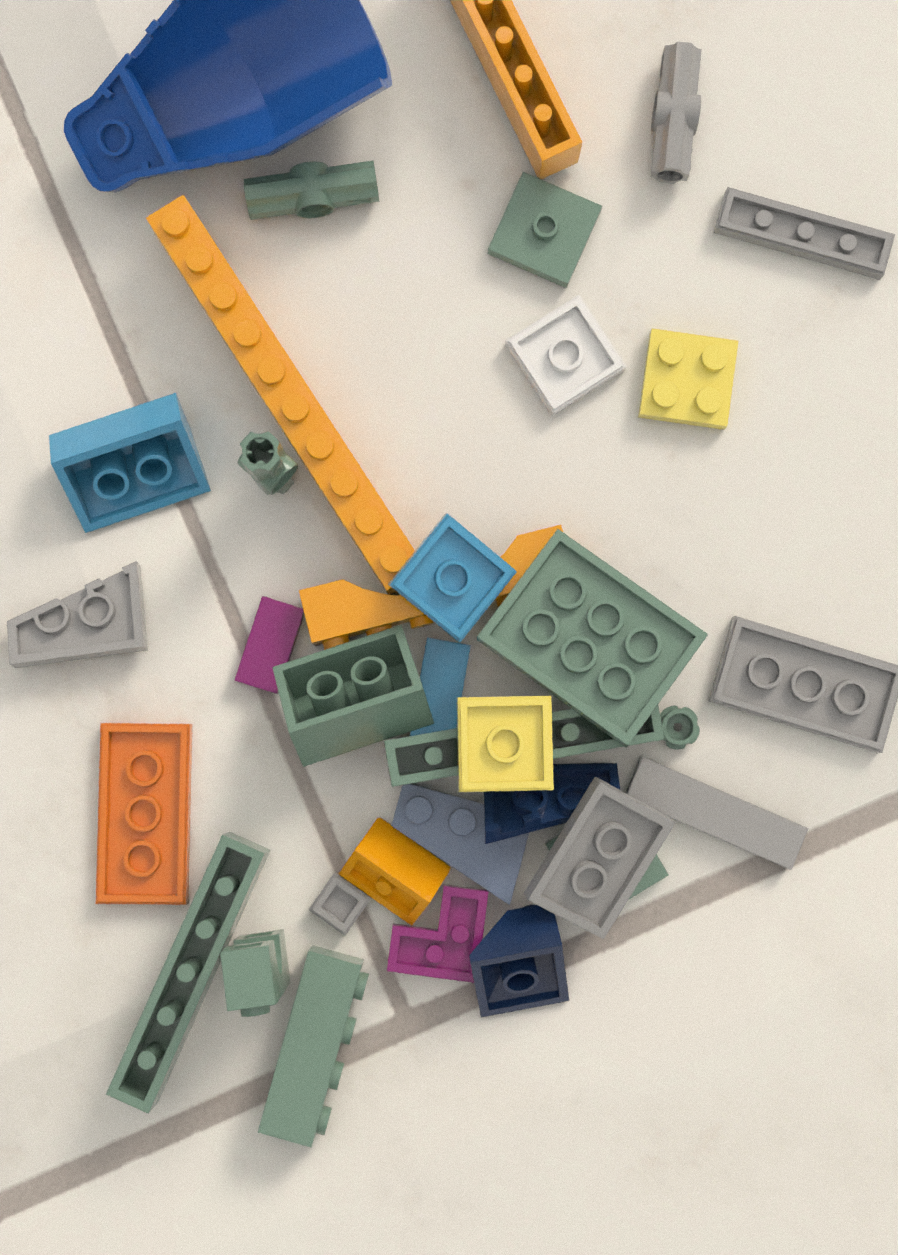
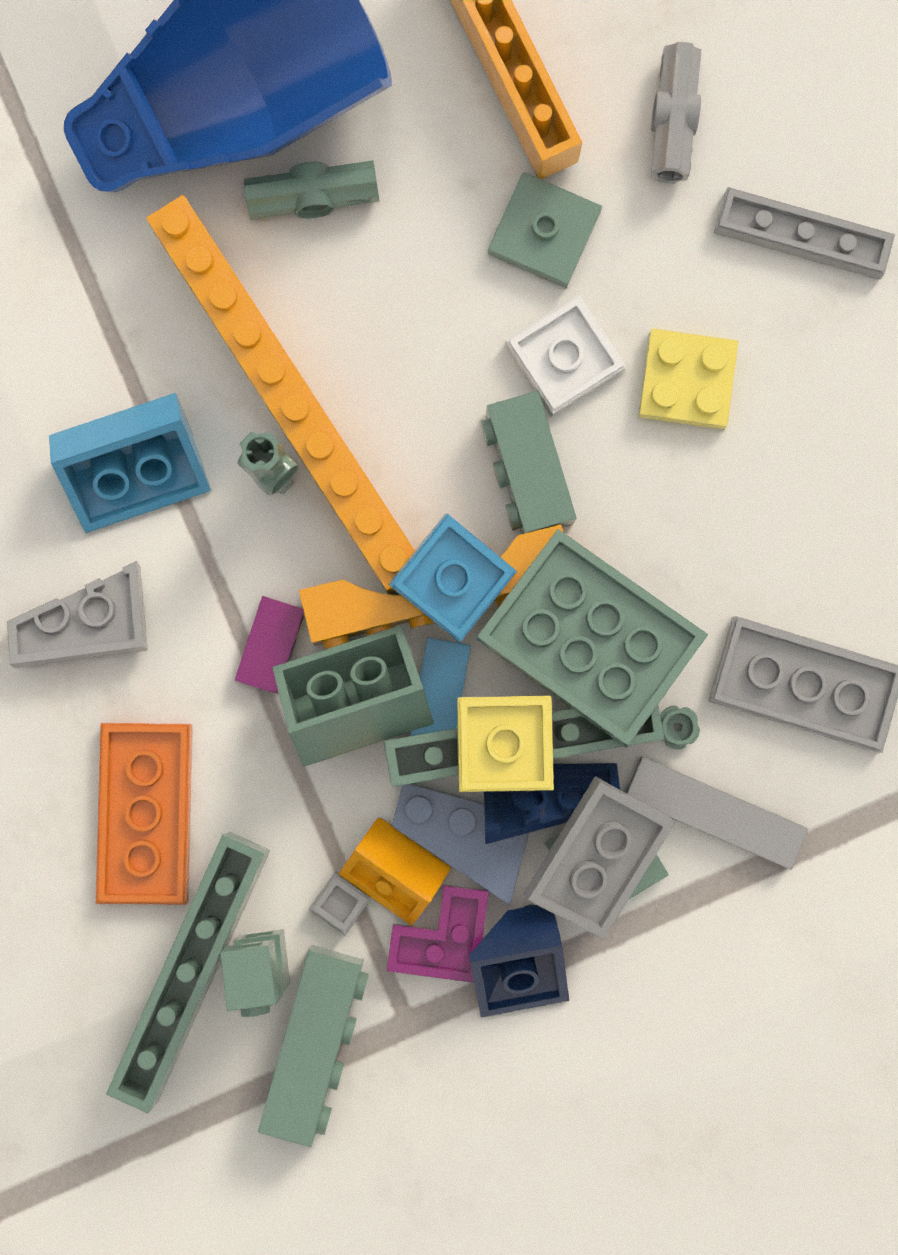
(528, 464): none -> sand green brick

